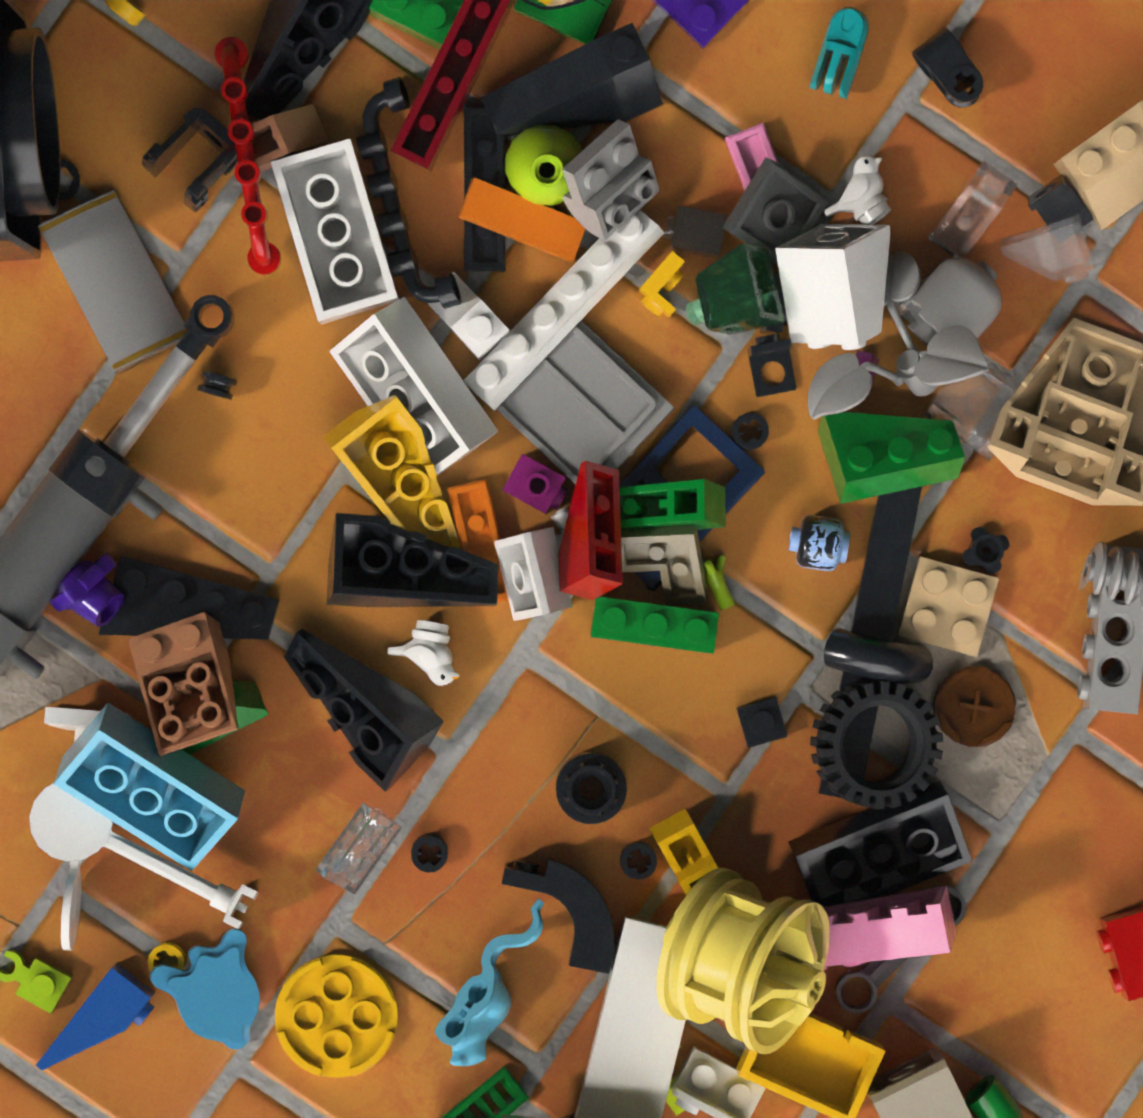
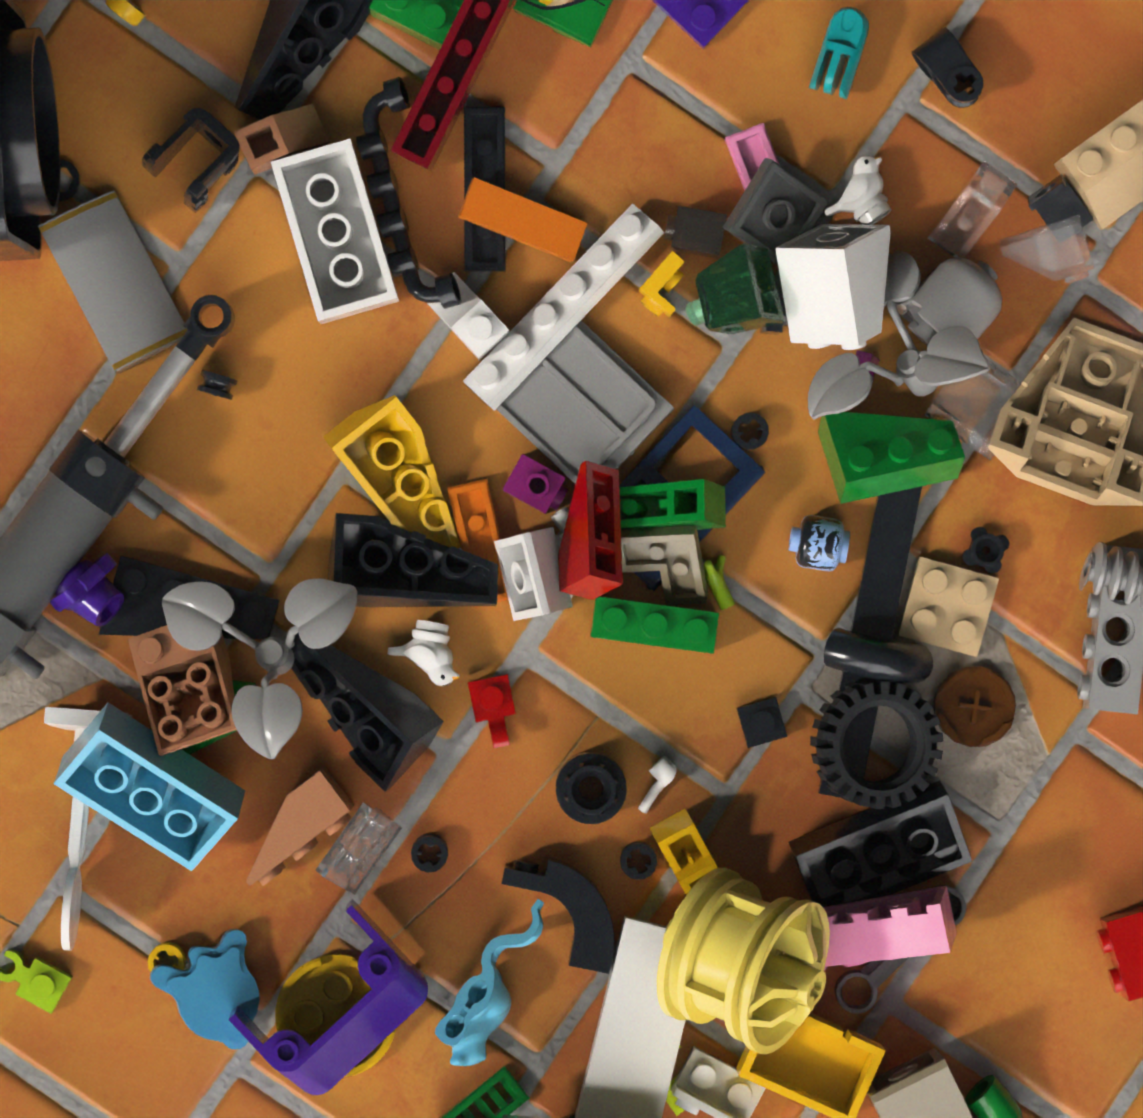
(75, 831): white piece -> none
(105, 1013): blue slope -> none
(232, 56): red bar -> none
(267, 713): none -> light grey plant
(305, 813): none -> nougat slope
(394, 996): none -> dark purple windscreen
(400, 358): white slope -> none
(492, 702): none -> red plate
(532, 149): lime piece -> none
(580, 89): black wedge -> none
(609, 181): light grey brick -> none
(664, 772): none -> white hand
(766, 350): black bracket -> none

